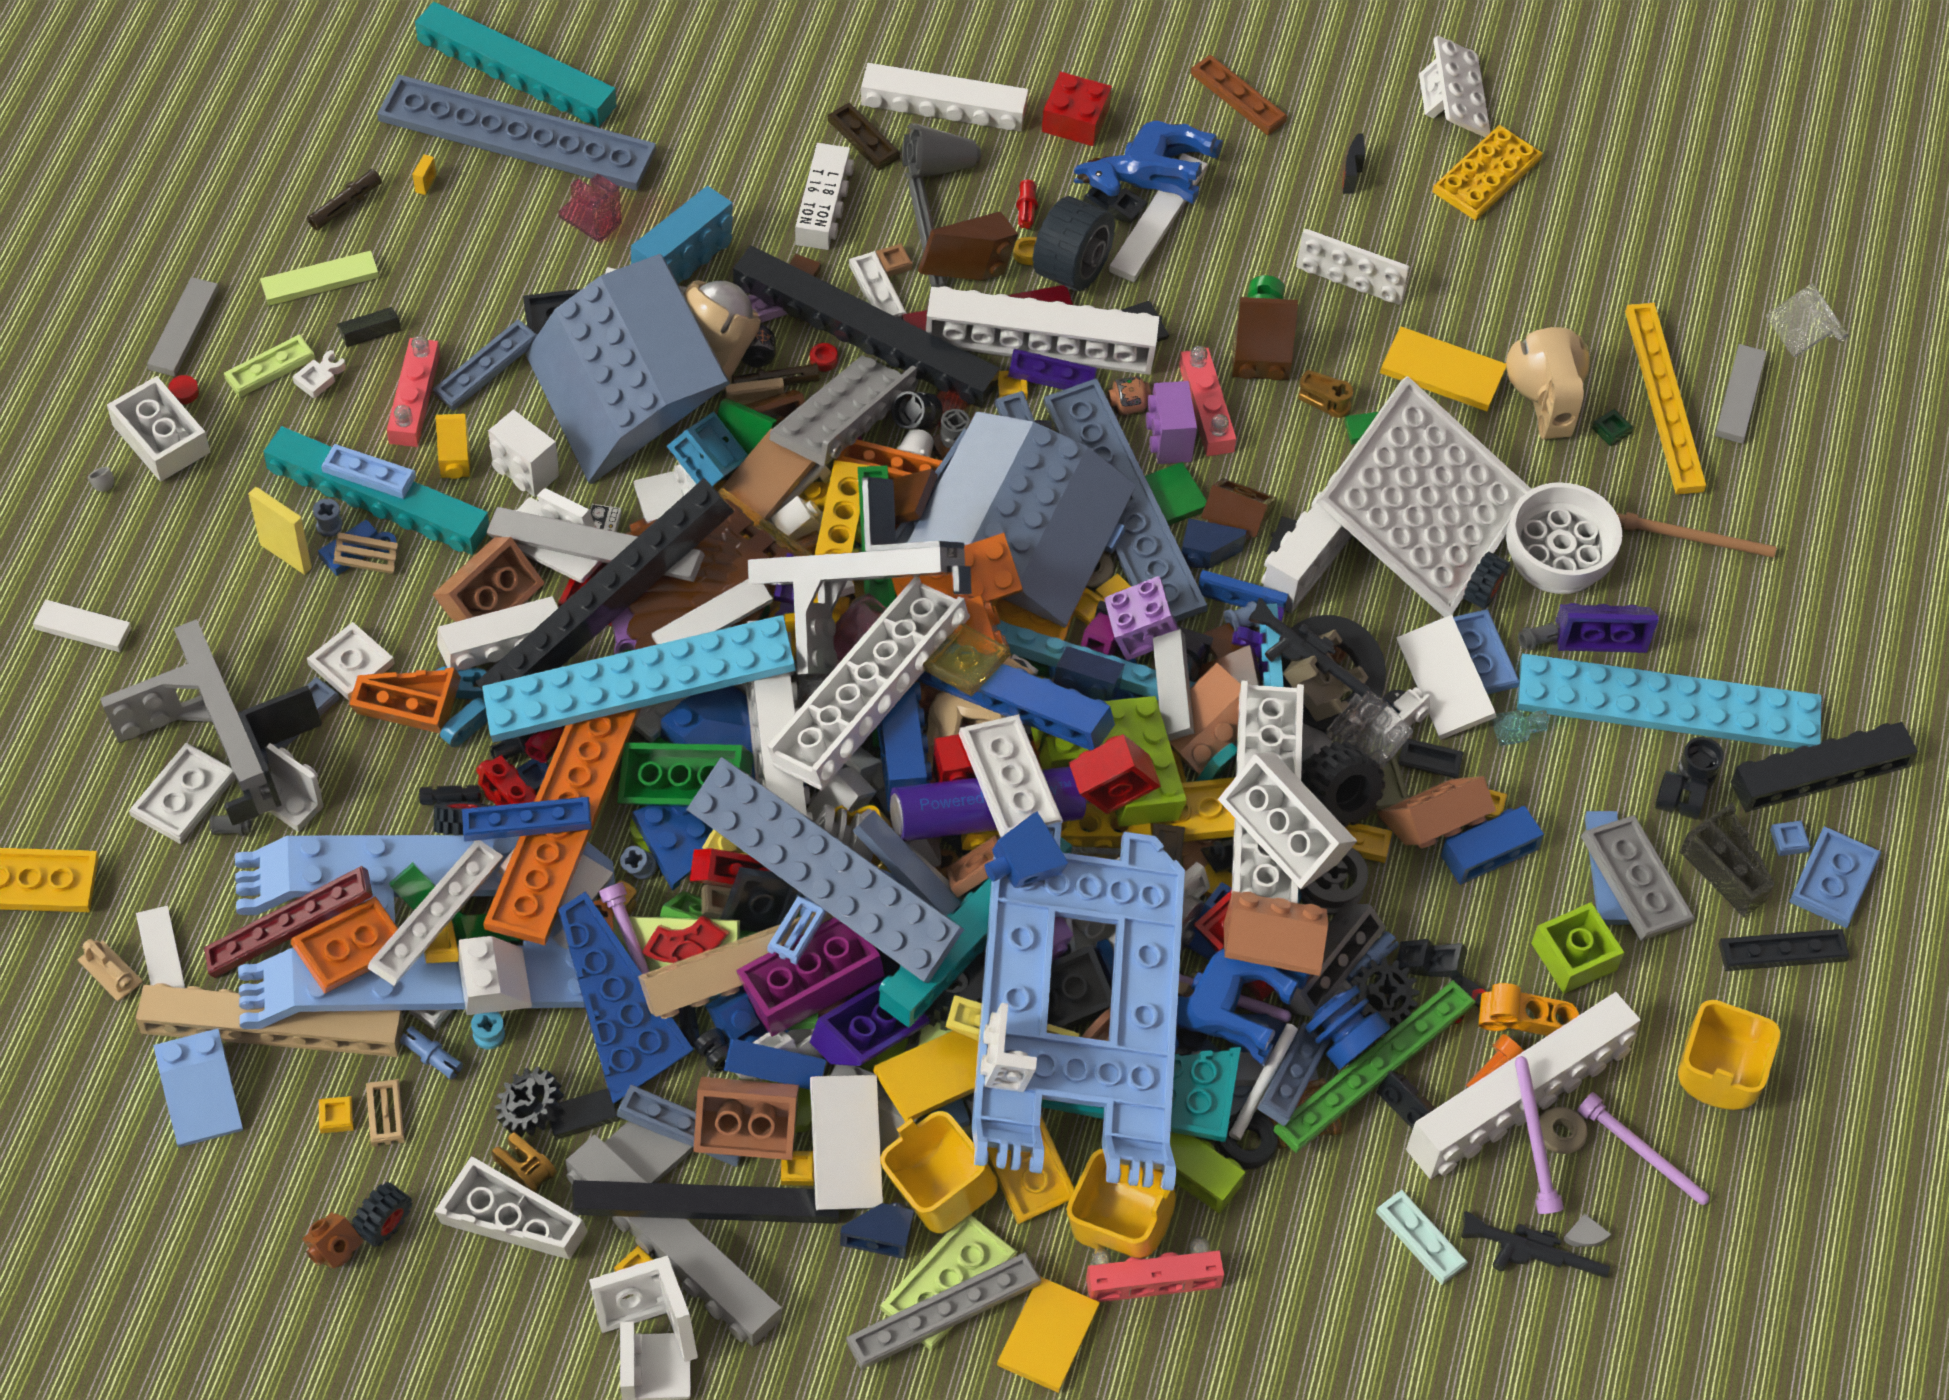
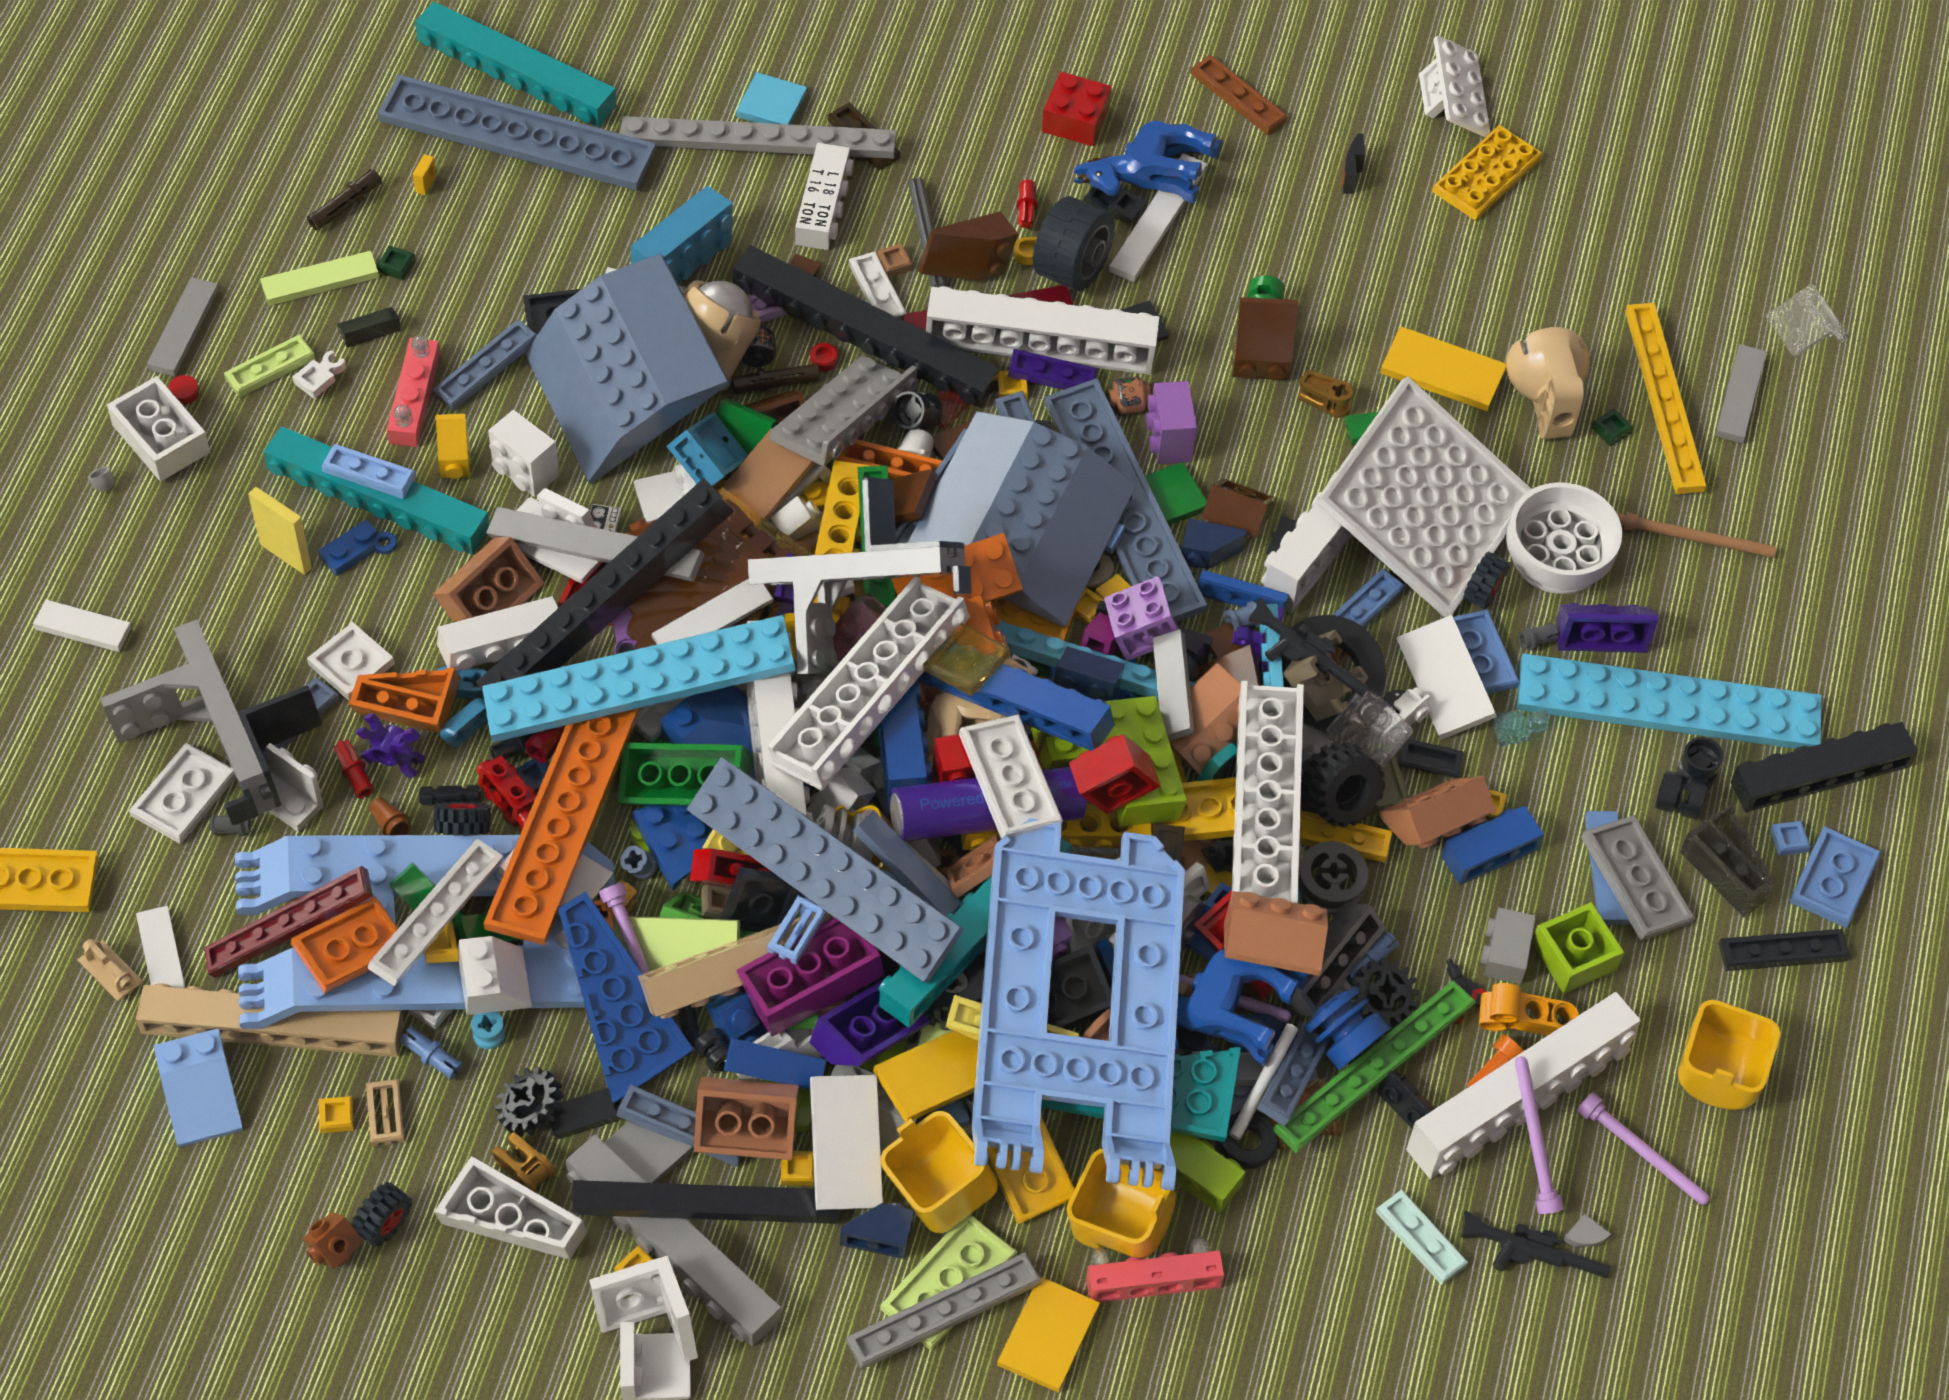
(327, 516): sand blue bush -> none
(353, 769): none -> red axle
(369, 542): tan tile -> none
(389, 818): none -> dark orange cone
(390, 745): none -> dark purple pin
(395, 262): none -> dark green tile
(526, 819): blue tile -> none
(593, 208): clear pink panel -> none
(678, 944): red tile -> none
(755, 390): tan tile -> none
(758, 136): none -> light grey plate
(771, 100): none -> medium azure tile
(937, 152): dark grey cone -> none
(944, 97): white brick -> none
(952, 425): dark grey wheel -> none
(1004, 1070): white bracket -> none
(1026, 854): blue torso -> none
(1208, 401): coral piece -> none
(1286, 819): white slope -> none
(1352, 266): white bracket -> none
(1371, 598): none -> medium blue tile
(1432, 960): black slope -> none
(1508, 946): none -> light grey brick
(1572, 1121): dark tan piece -> none

